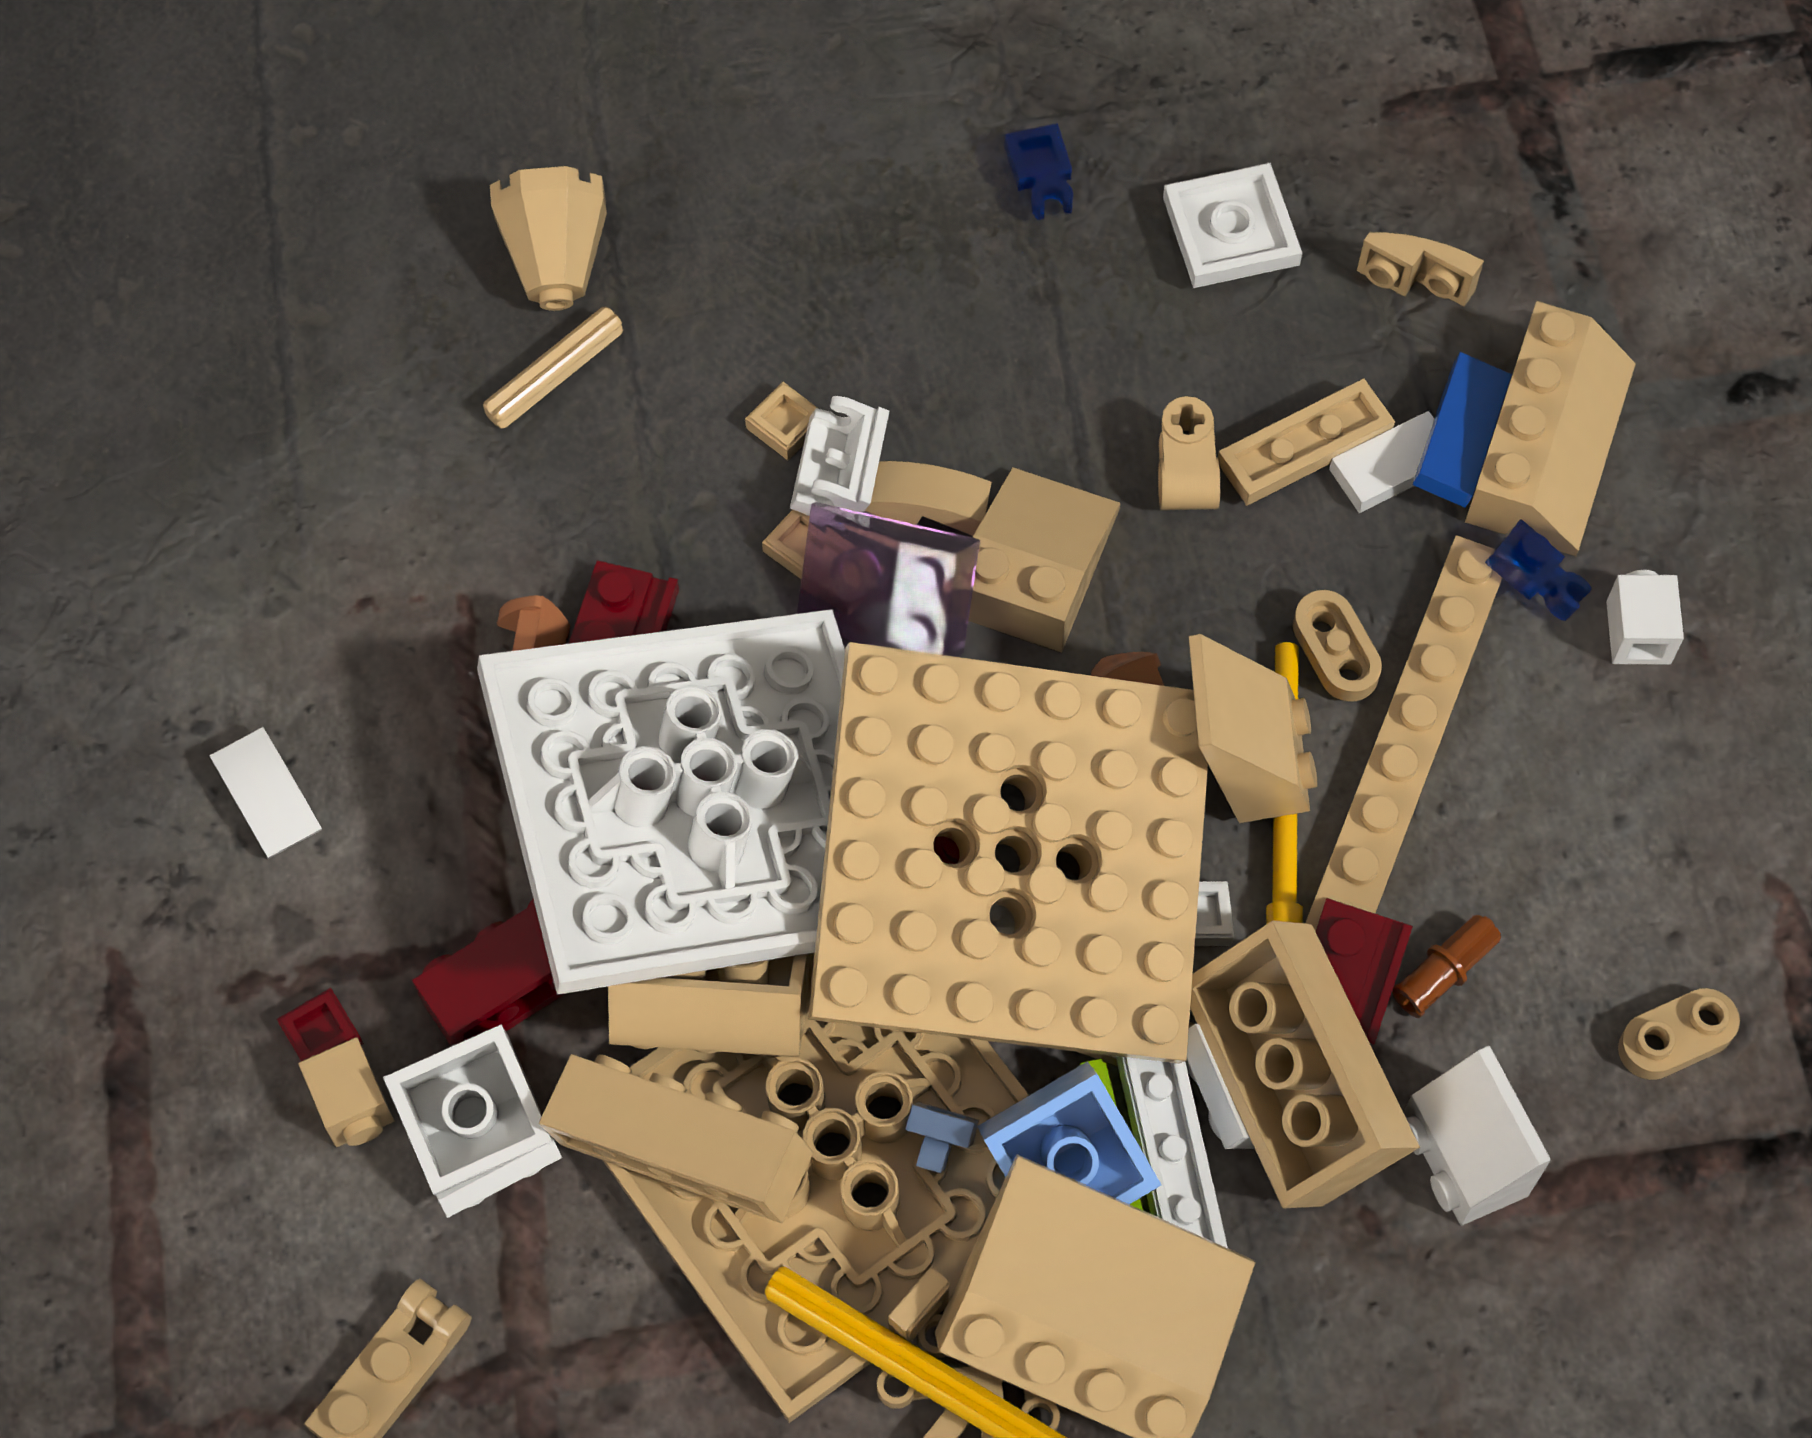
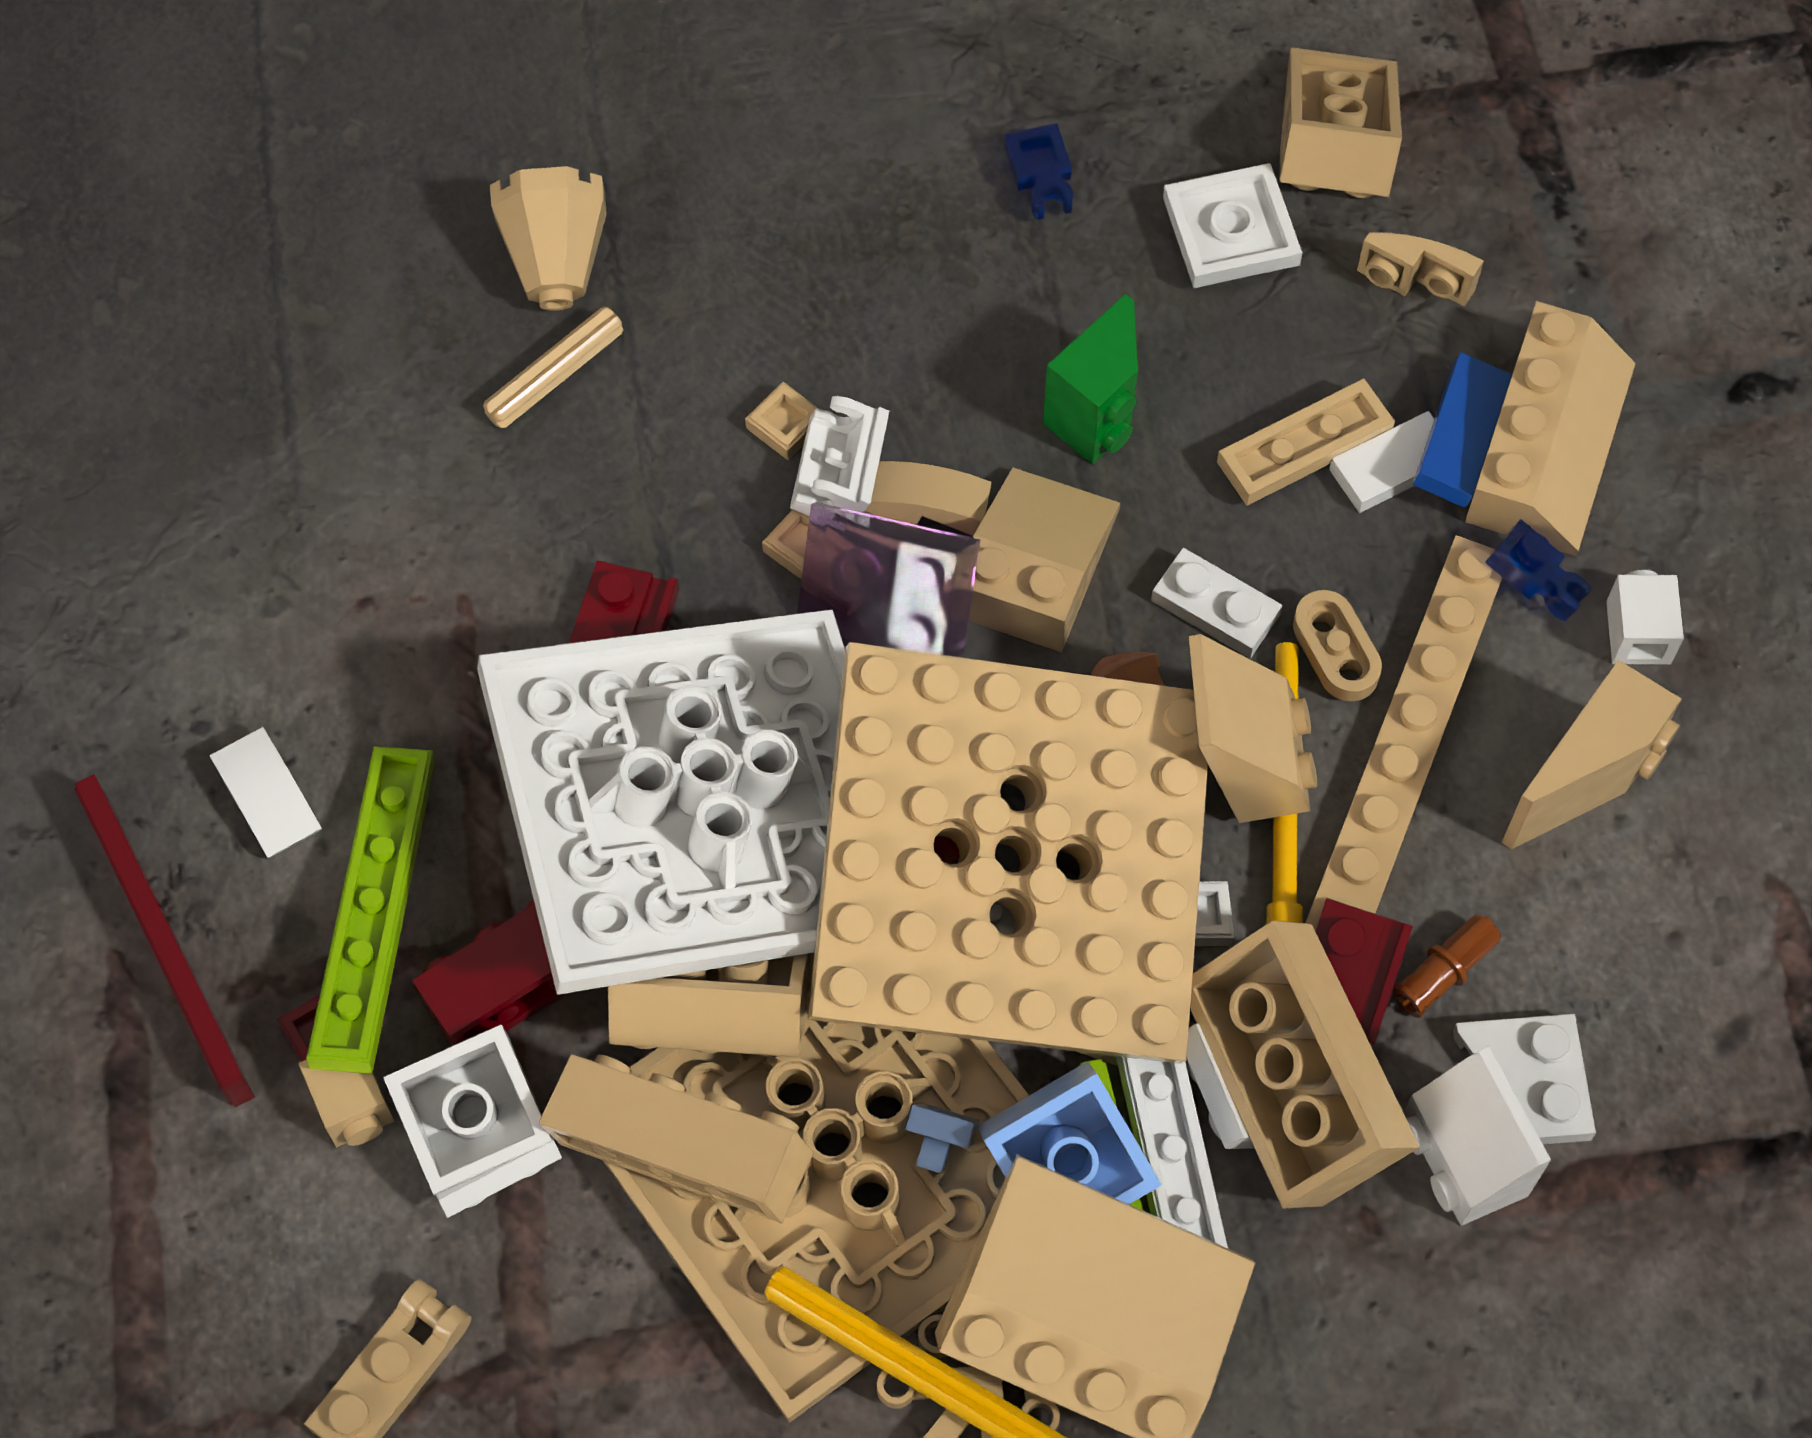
(164, 942): none -> dark red tile
(371, 911): none -> lime tile
(535, 622): nougat tile -> none
(919, 1305): tan tile -> none
(1094, 385): none -> green slope
(1188, 462): tan piece -> none
(1216, 603): none -> white plate
(1340, 123): none -> tan slope
(1544, 1069): none -> white wing
(1605, 749): none -> tan slope
(1682, 1032): tan plate -> none

